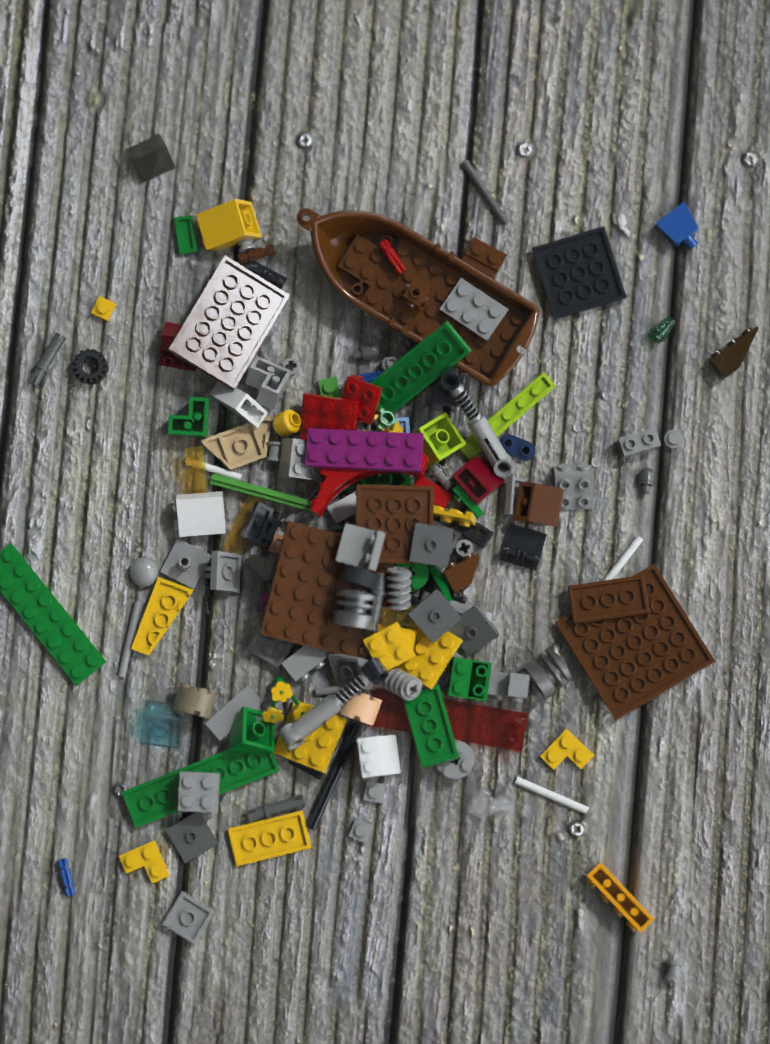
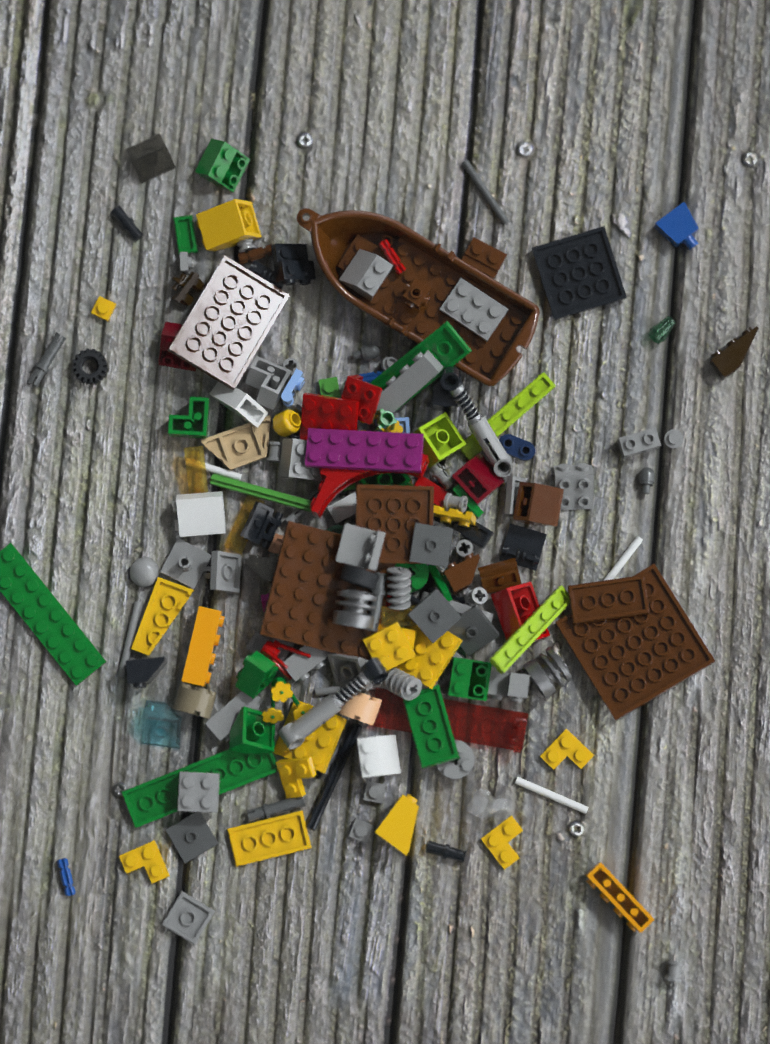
(127, 223): none -> black pin
(144, 670): none -> black slope
(185, 262): none -> light grey plate
(191, 281): none -> dark brown hips
(202, 645): none -> light orange brick
(222, 165): none -> green slope
(255, 674): none -> green brick
(272, 651): none -> red plant
(292, 264): none -> black plate
(292, 773): none -> yellow plate
(295, 383): none -> light blue plate
(366, 273): none -> light grey slope
(400, 823): none -> yellow slope
(409, 382): none -> light grey brick
(446, 851): none -> black pin
(455, 502): none -> light grey bush
(477, 592): none -> light grey bush
(498, 840): none -> yellow plate
(499, 575): none -> reddish brown plate
(515, 606): none -> red slope
(530, 630): none -> lime tile

